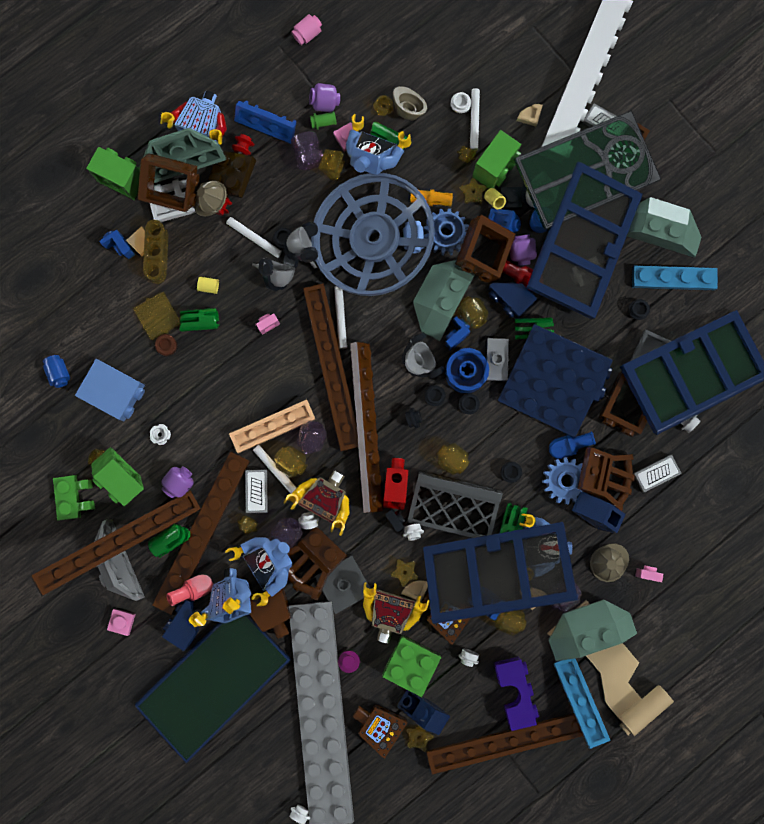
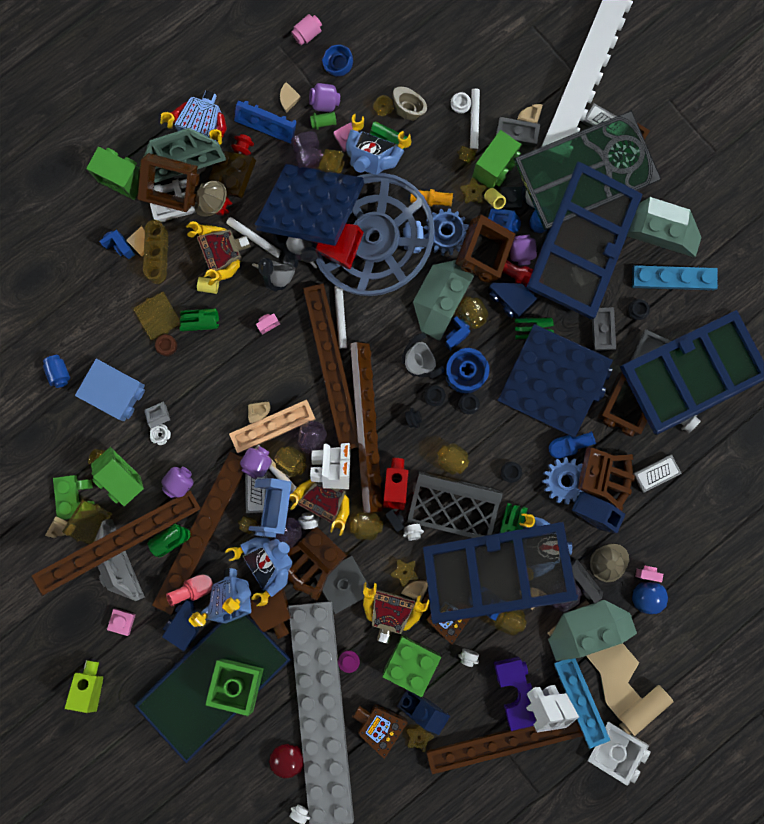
(56, 528): none -> tan tile
(85, 698): none -> lime torso
(86, 522): none -> clear yellow piece
(157, 415): none -> light grey tile
(219, 250): none -> torso
(234, 686): none -> bright green brick
(256, 462): none -> medium lavender head
(258, 411): none -> tan tile
(274, 508): none -> medium blue panel
(286, 760): none -> dark red hair
(288, 97): none -> tan tile
(310, 204): none -> dark blue plate
(335, 467): none -> white hips
(337, 60): none -> blue hair
(346, 247): none -> red torso
(365, 525): none -> clear yellow head
(497, 359): light grey plate -> none
(521, 131): none -> flat silver plate
(551, 709): none -> white hips
(590, 588): none -> flat silver plate
(604, 330): none -> flat silver plate
(620, 755): none -> white plate
(650, 597): none -> blue hair

